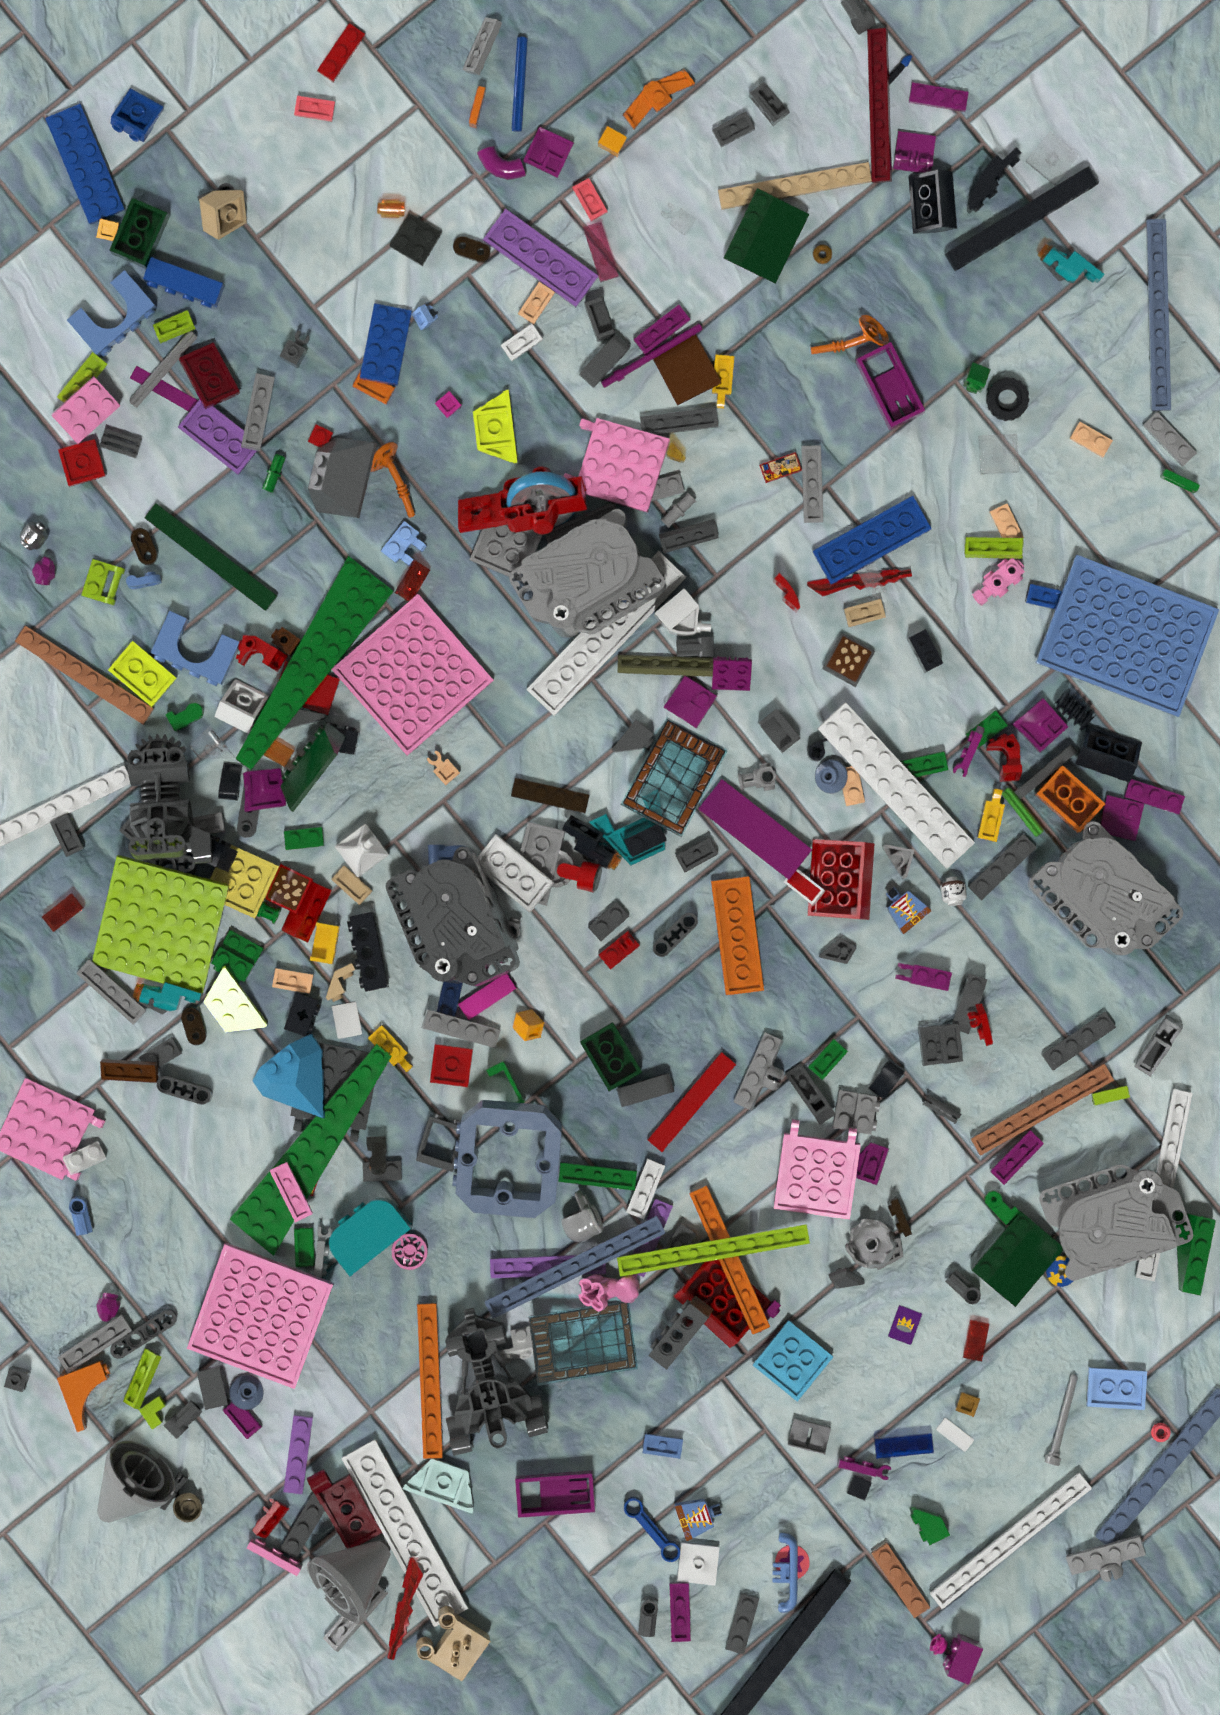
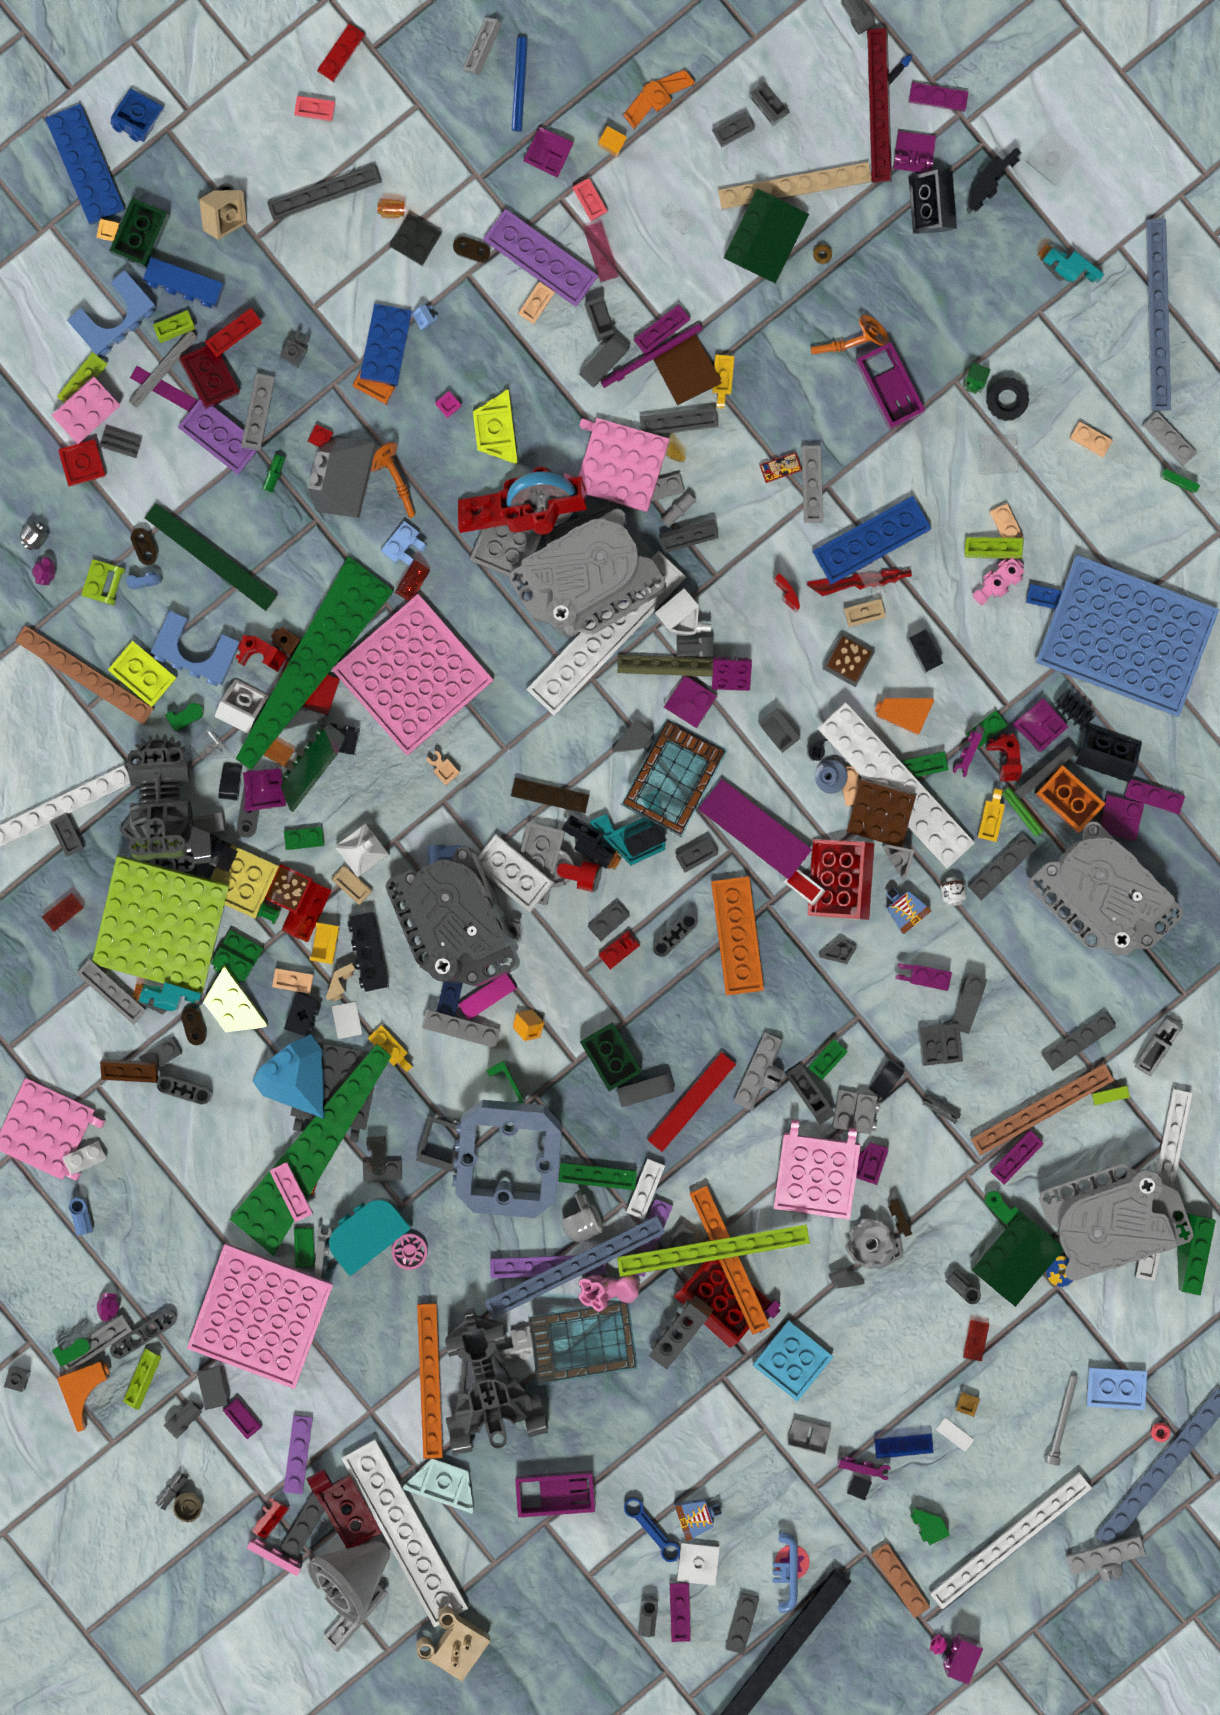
(74, 1351): none -> green leg
(133, 1482): light grey cone -> none
(150, 1411): lime piece -> none
(233, 332): none -> red panel
(237, 1394): sand blue piece -> none
(324, 192): none -> dark grey tile
(411, 1581): red sword -> none
(451, 1065): red plate -> none
(477, 106): orange tile -> none
(499, 167): magenta cylinder -> none
(521, 342): white plate -> none
(662, 1446): medium blue plate -> none
(757, 778): light grey connector -> none
(881, 812): none -> reddish brown plate
(905, 712): none -> orange slope
(905, 1325): dark purple sticker -> none
(982, 1021): red plate -> none
(1021, 218): black beam -> none

